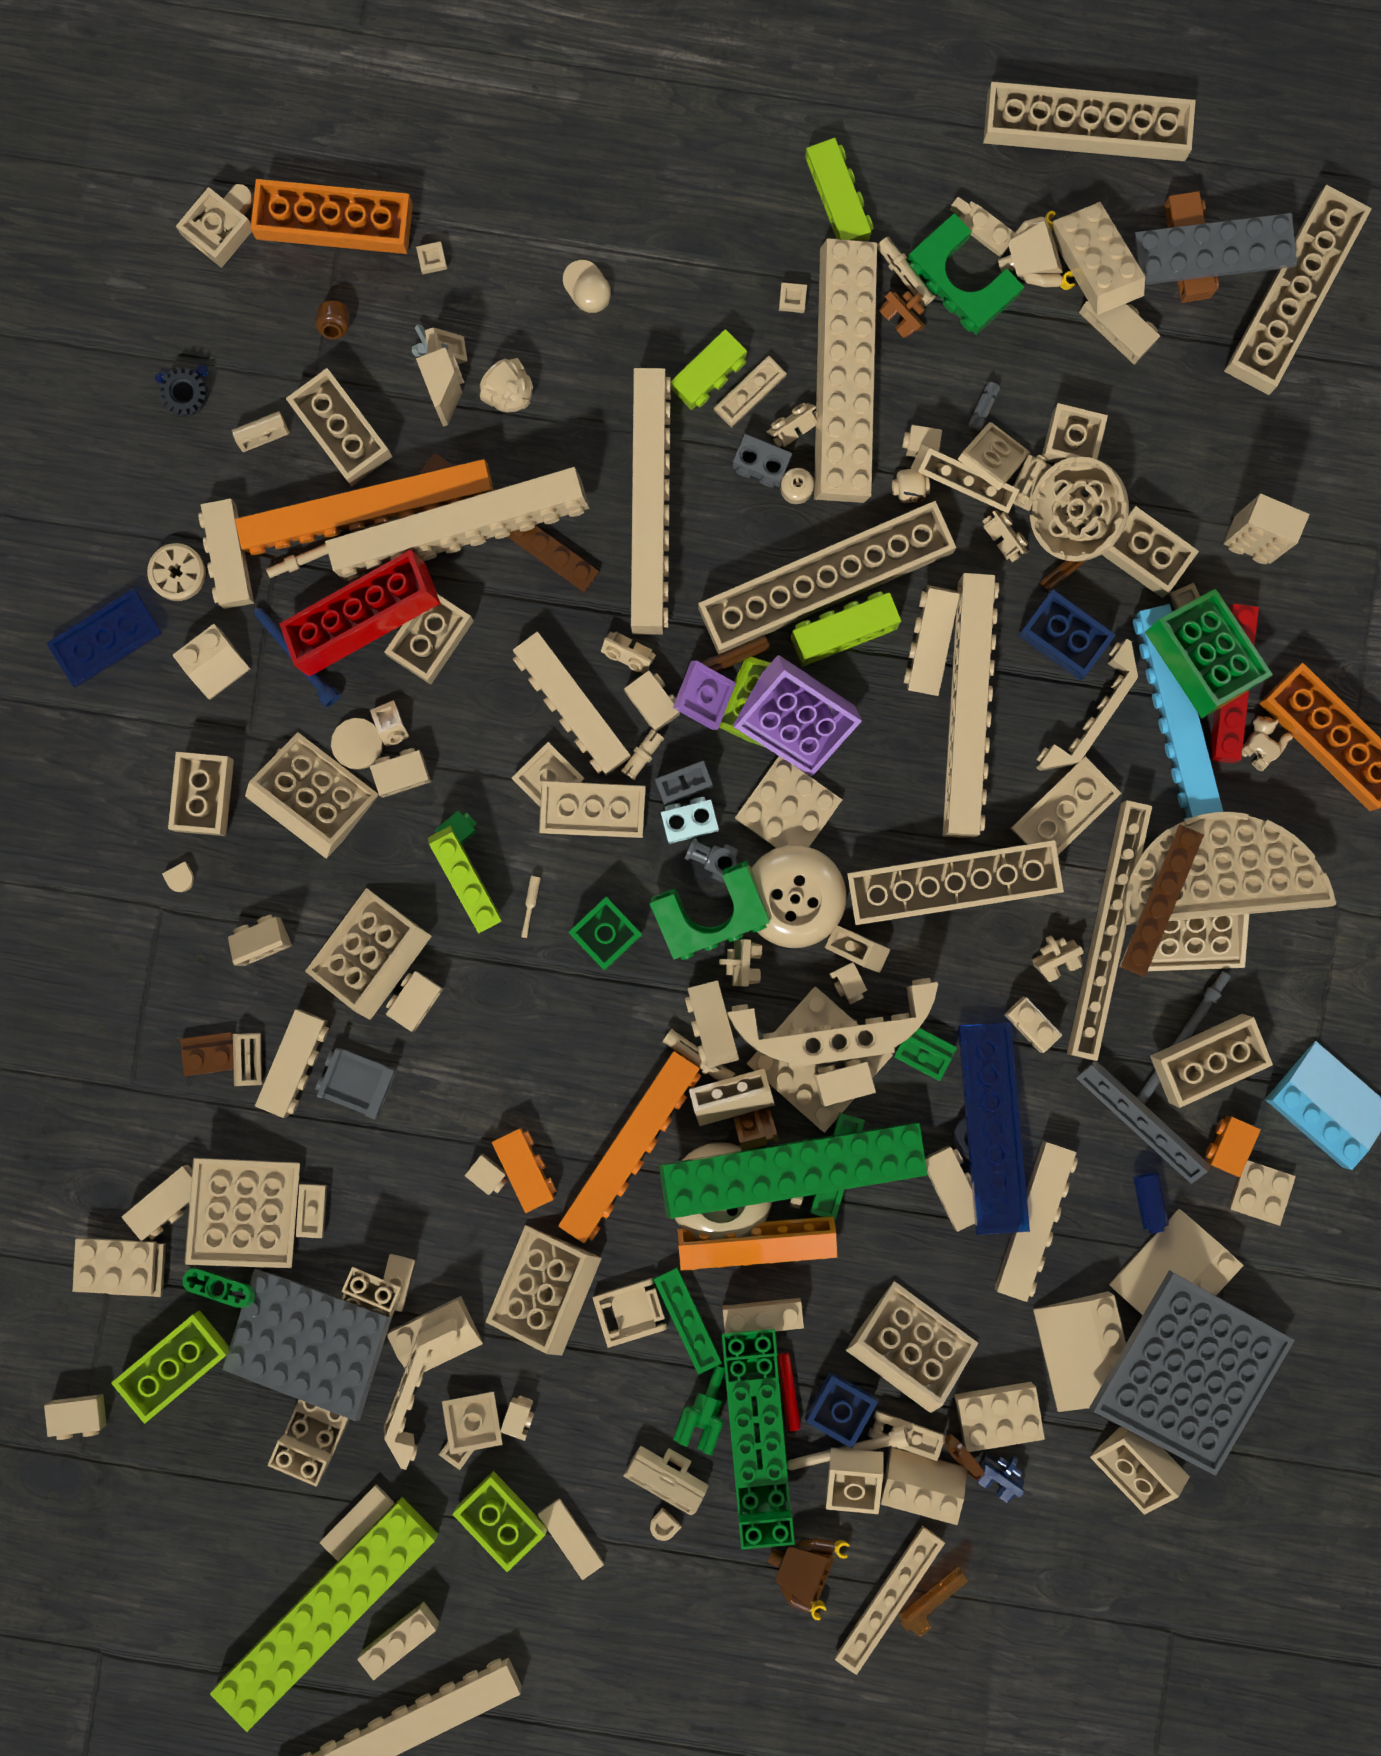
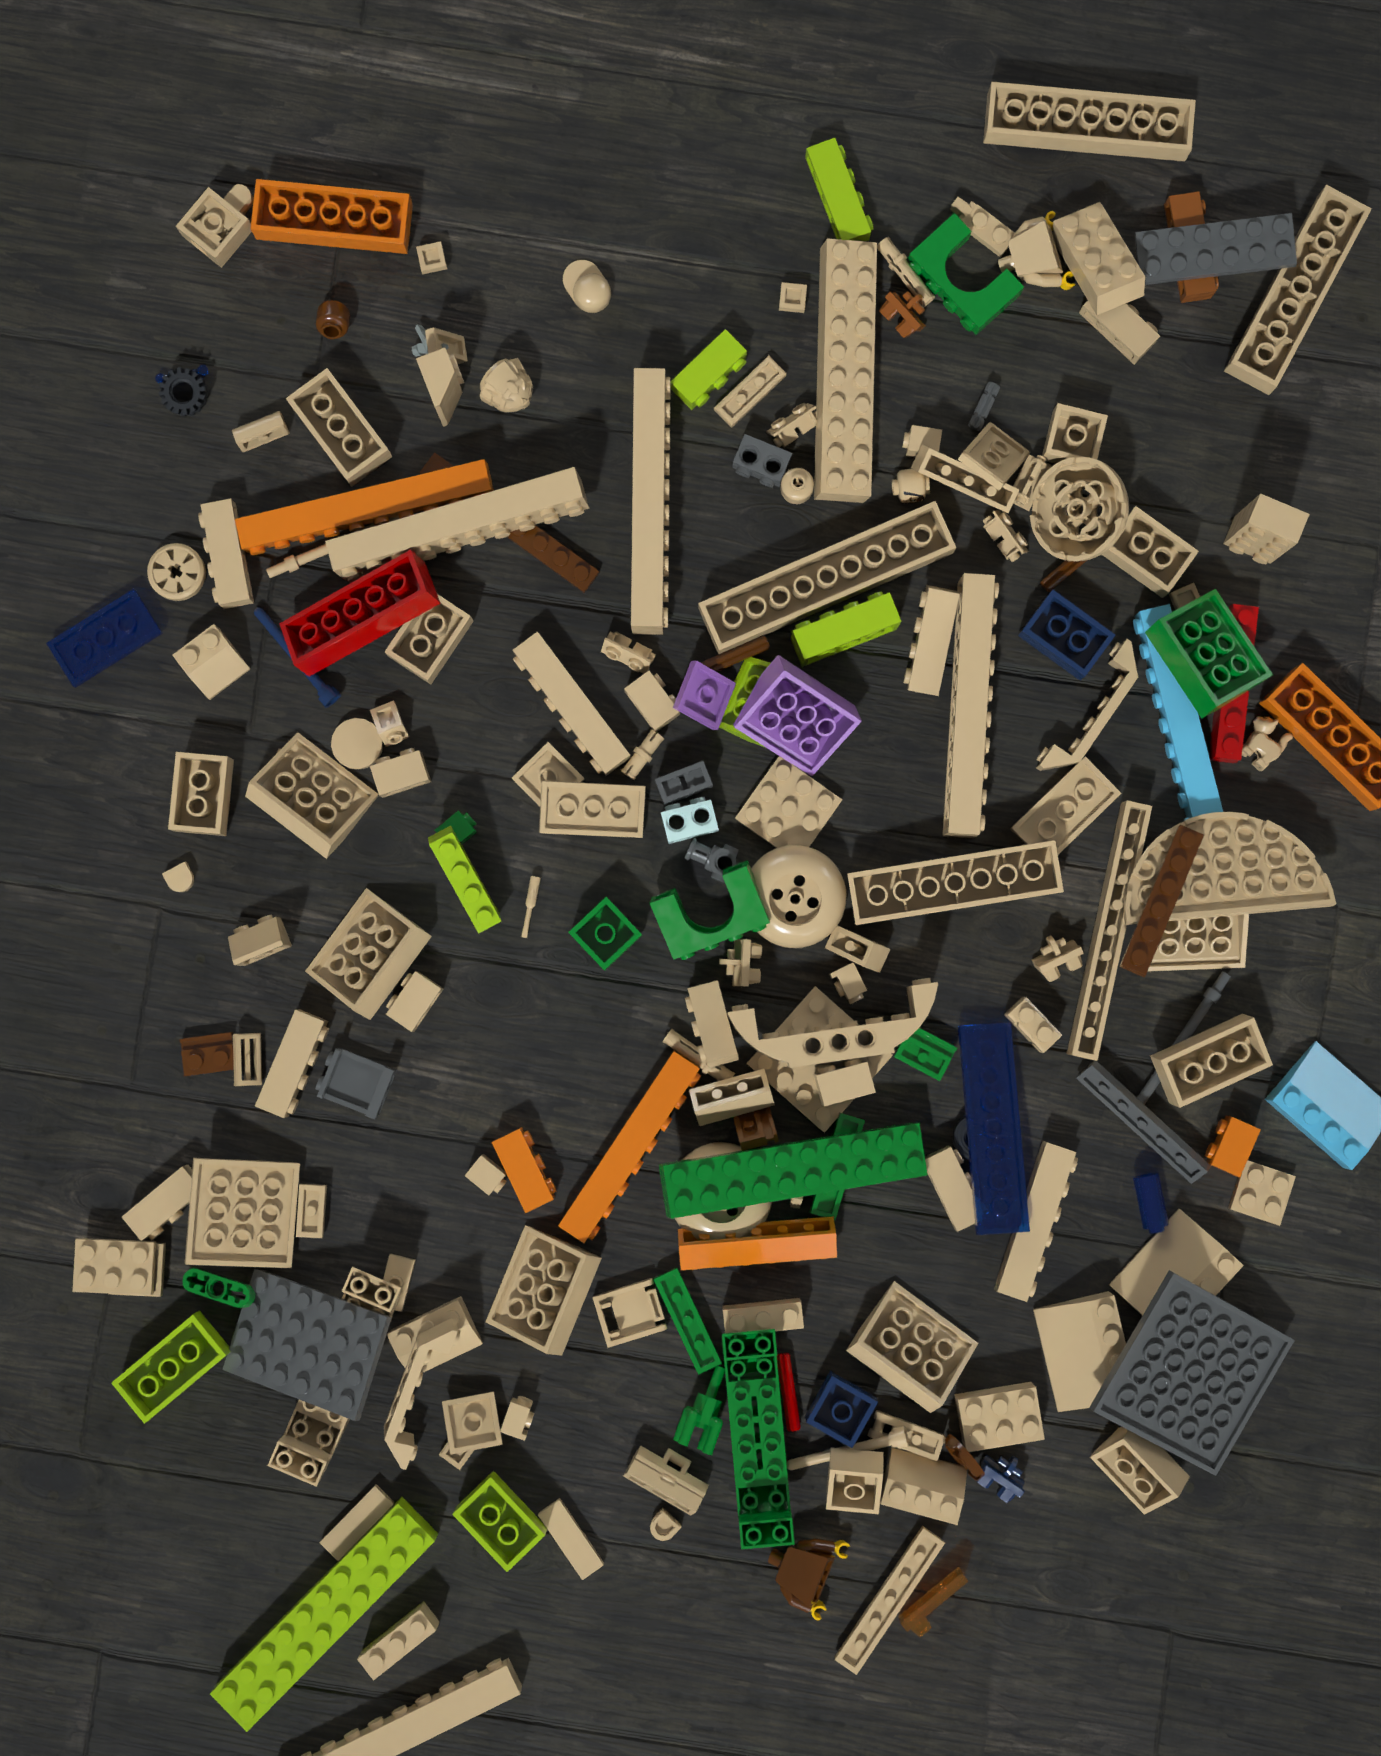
(74, 1416): tan brick -> none

